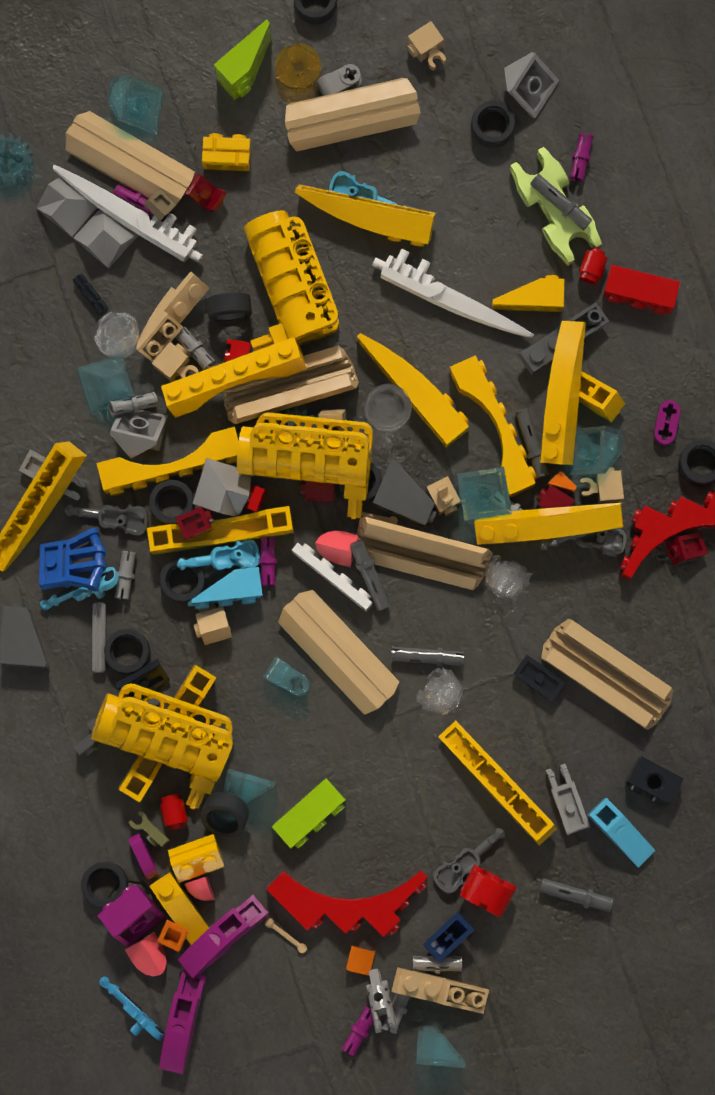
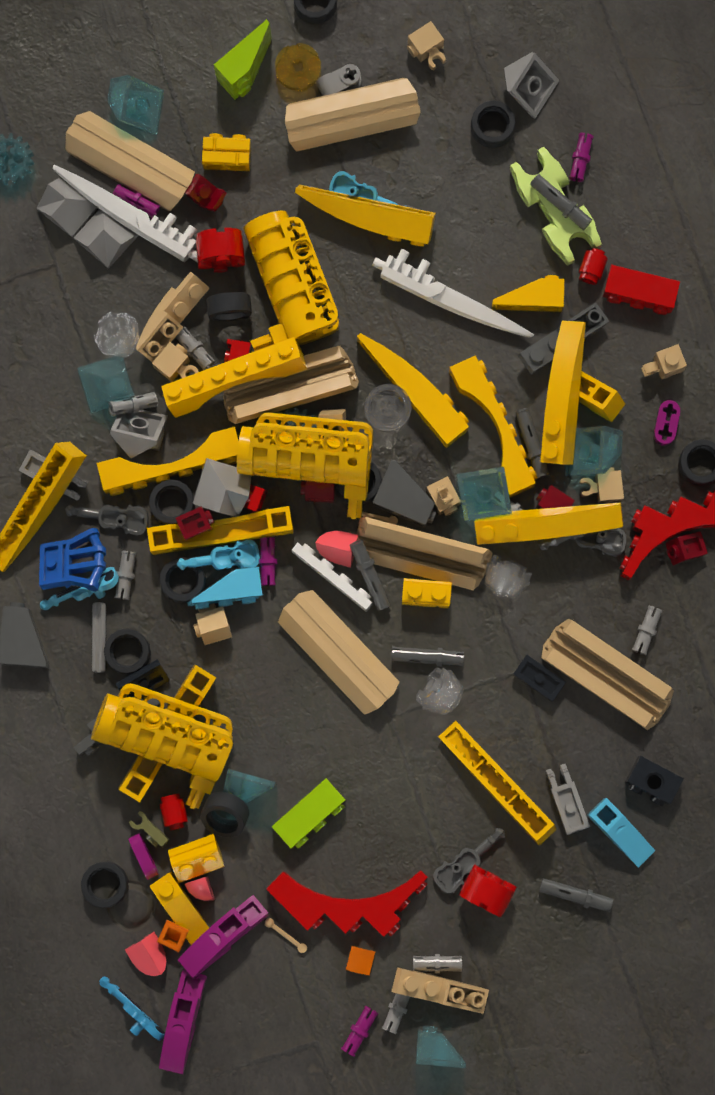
(90, 294): black axle -> none
(131, 915): magenta slope -> none
(159, 204): dark tan plate -> none
(220, 249): none -> red brick
(283, 676): clear light blue piece -> none
(380, 990): light grey hinge -> none
(426, 593): none -> yellow brick
(448, 936): dark blue slope -> none
(562, 483): orange slope -> none
(647, 630): none -> light grey pin
(666, 362): none -> tan brick

